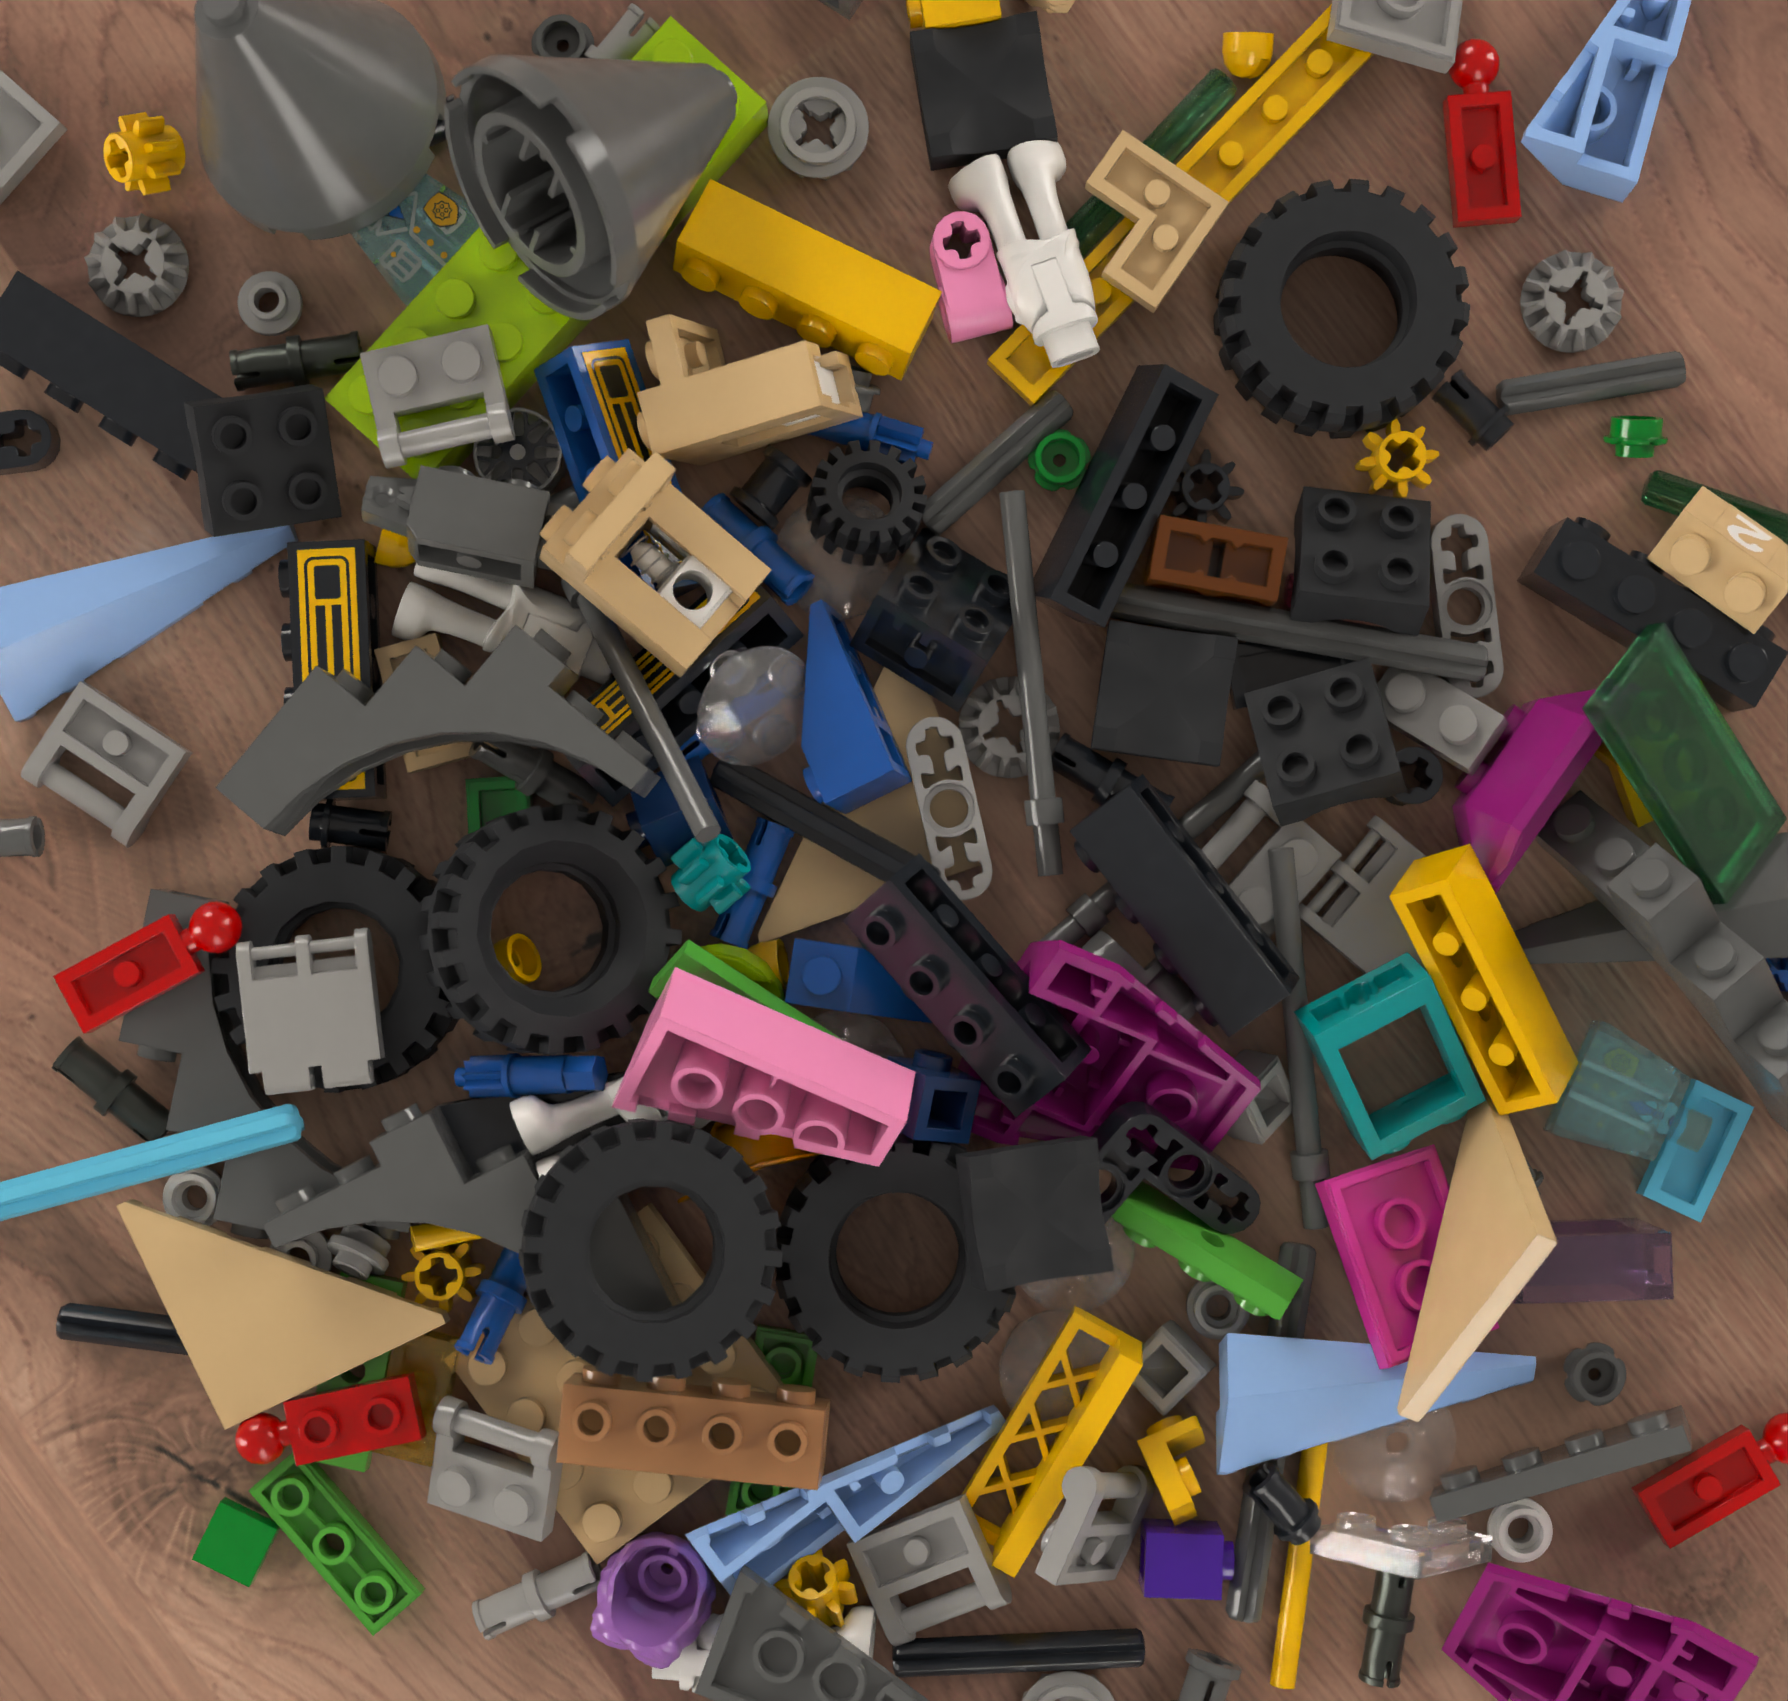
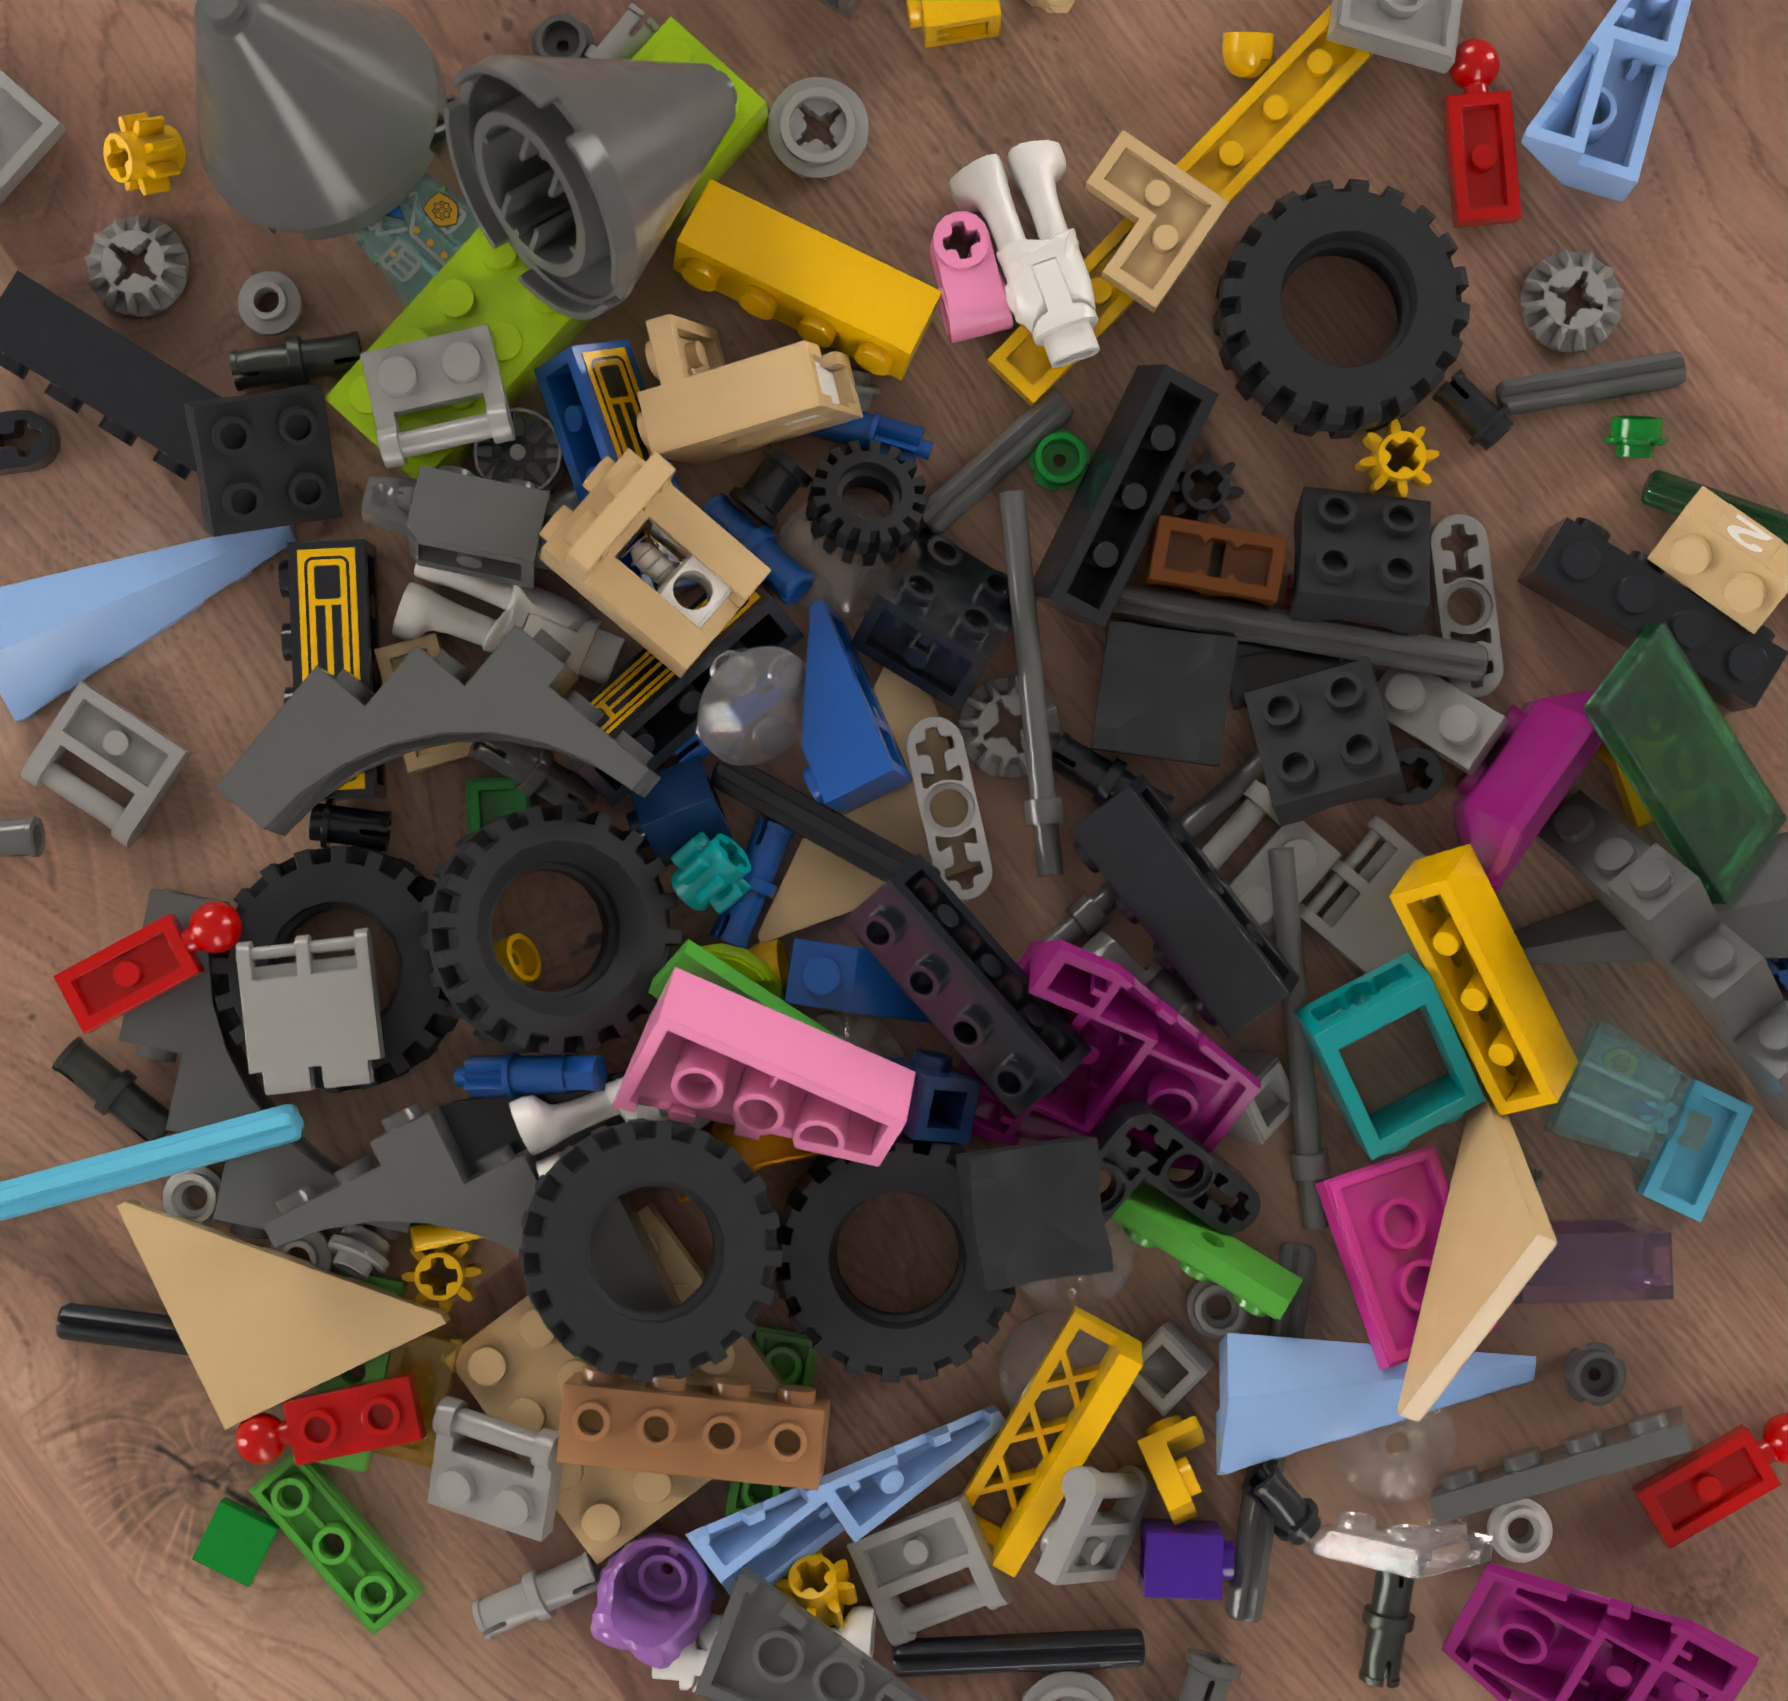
(393, 550): yellow hinge -> none
(498, 1302): blue pin -> none
(648, 717): dark grey bar -> none
(981, 89): black brick -> none
(1168, 140): clear green axle -> none
(1297, 1578): yellow bar -> none

